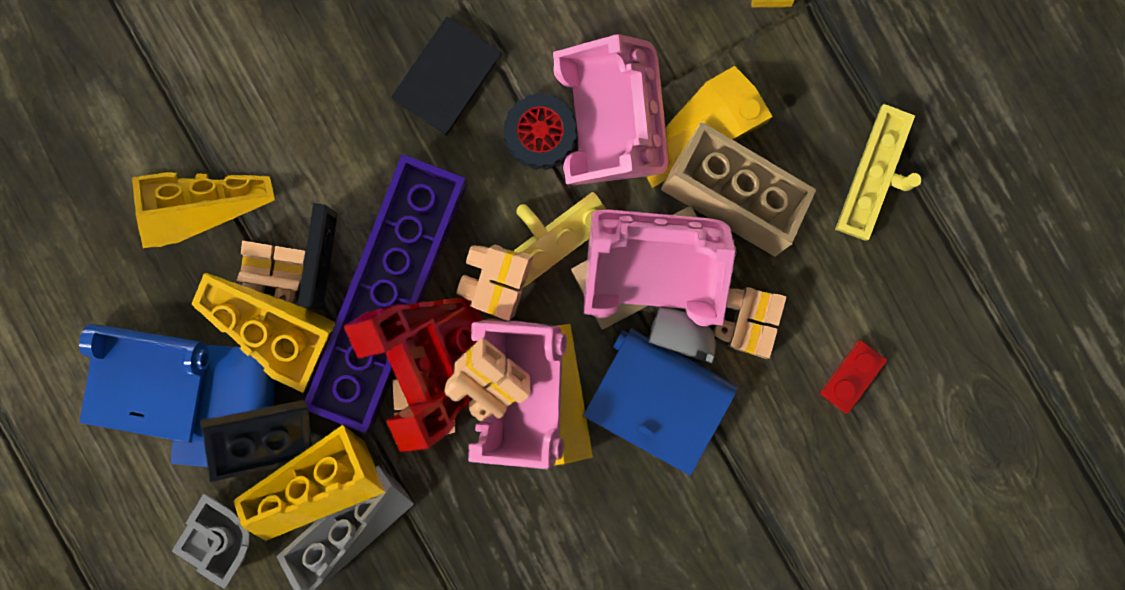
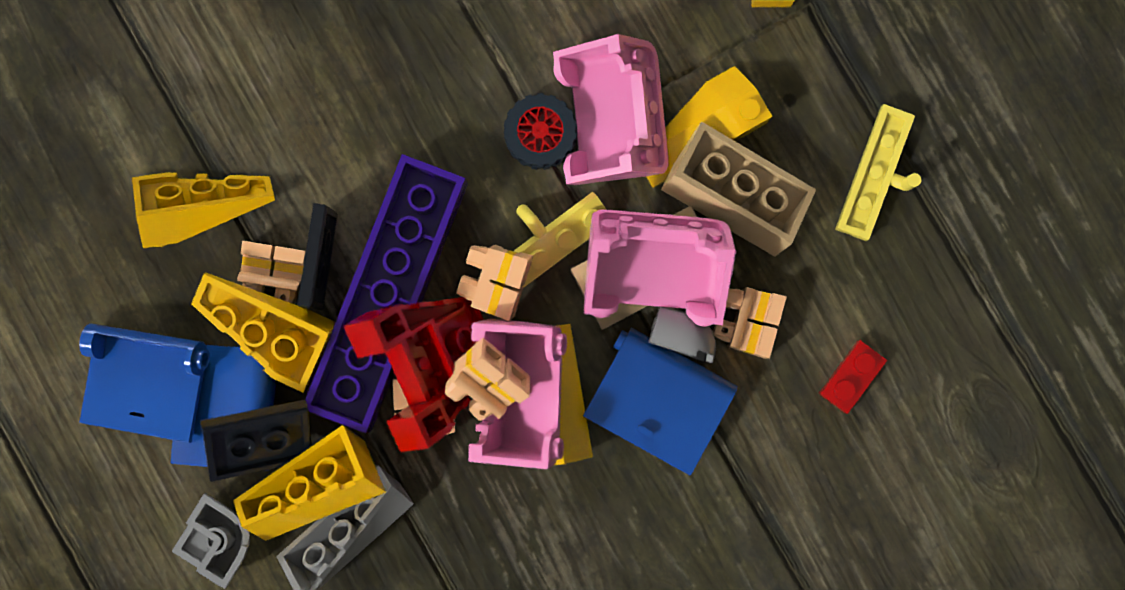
(446, 76): black tile -> none

